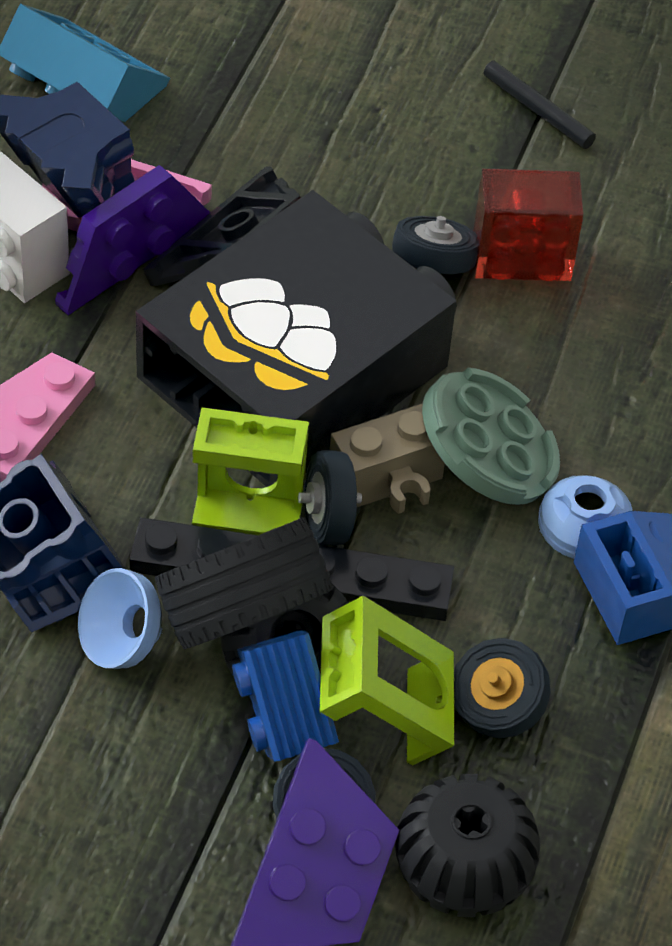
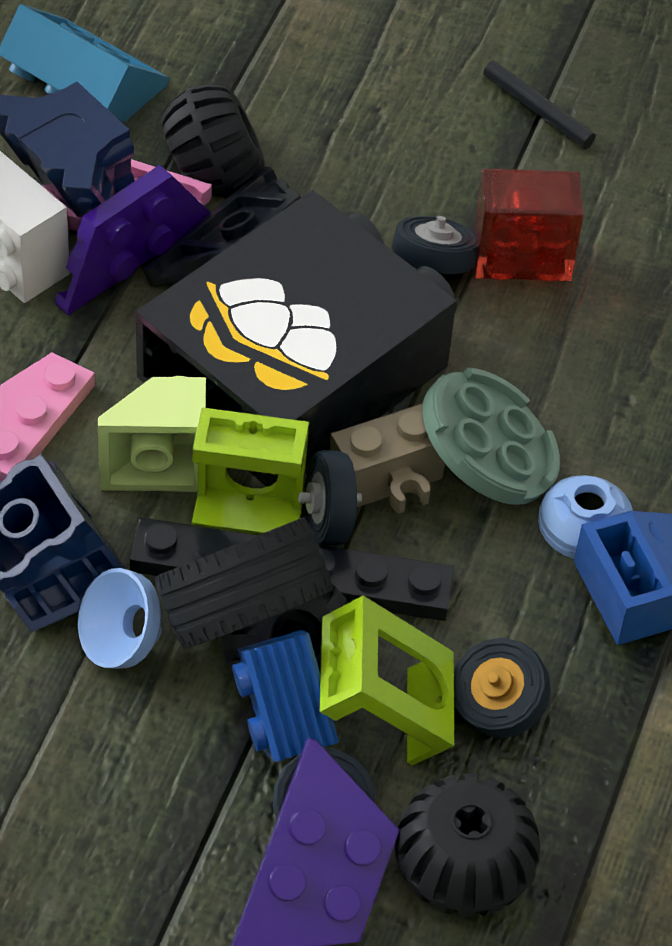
(151, 437): none -> yellowish green slope
(212, 138): none -> black wheel

